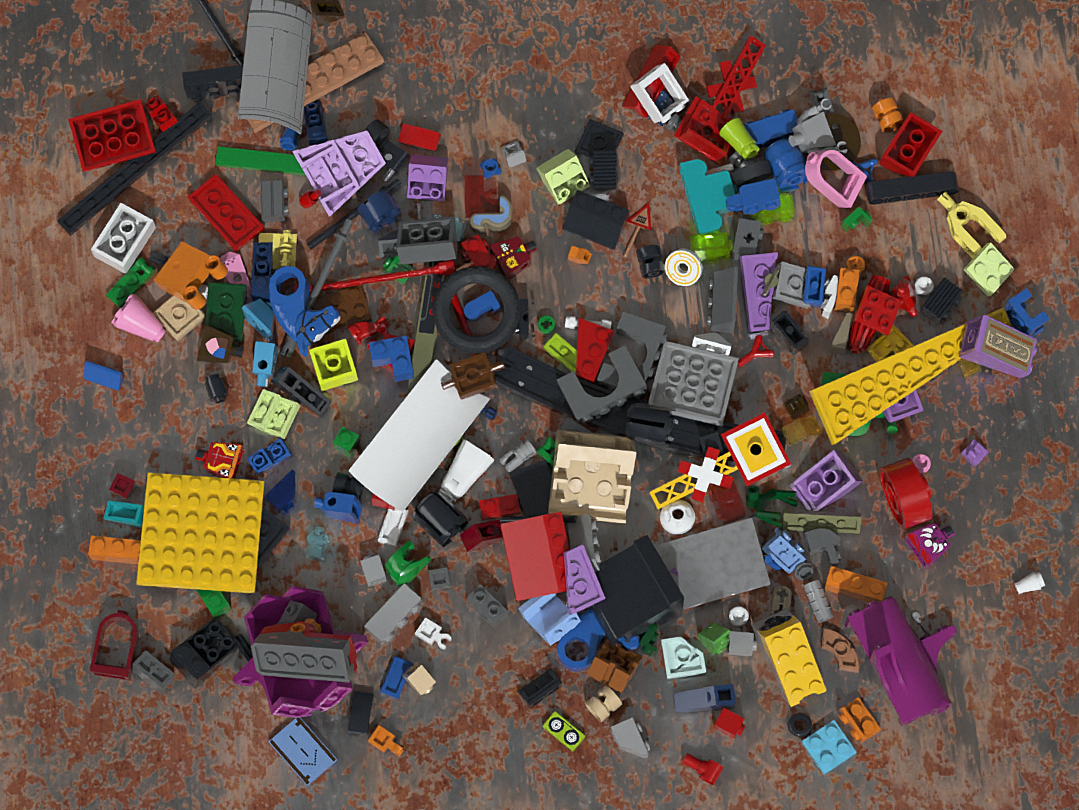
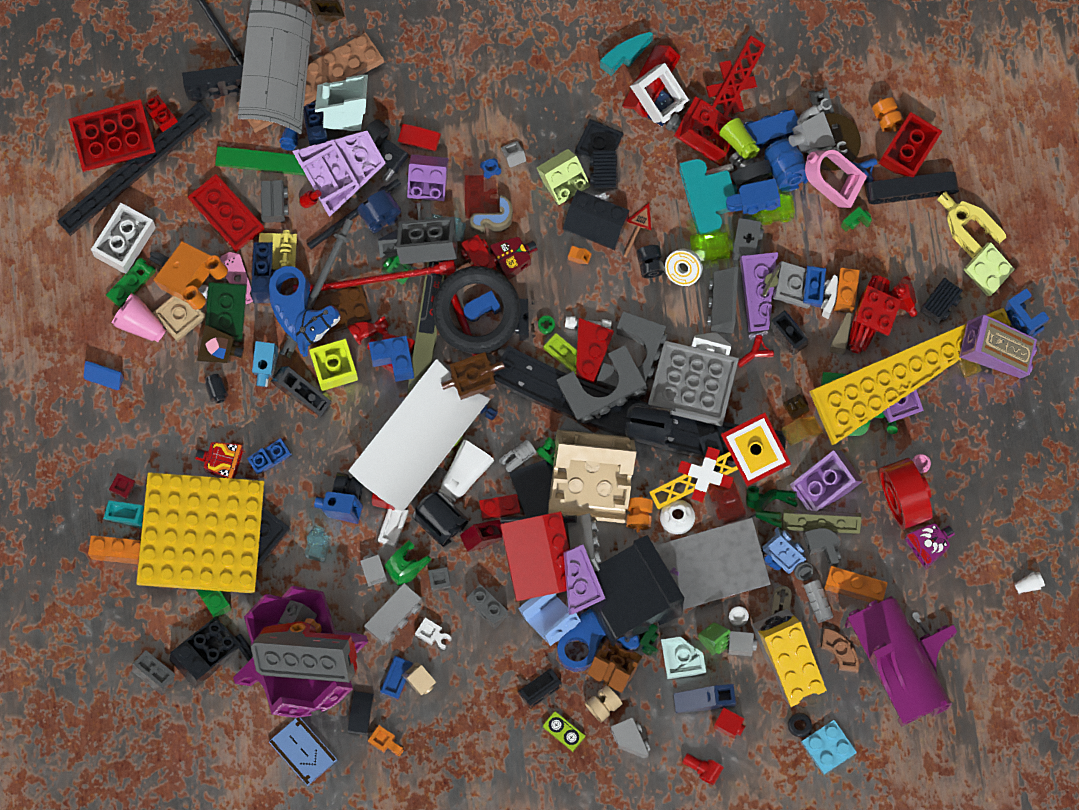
(111, 671): dark red window -> none
(261, 317): dark azure slope -> none
(273, 414): yellowish green slope -> none
(284, 494): clear blue slope -> none
(343, 103): none -> light aqua piece
(346, 441): green brick -> none
(625, 53): none -> teal slope
(639, 513): none -> orange wheel
(856, 263): orange tile -> none
(859, 720): orange bracket -> none
(886, 345): yellow tile -> none
(923, 286): white tile -> none
(974, 453): medium lavender tile -> none

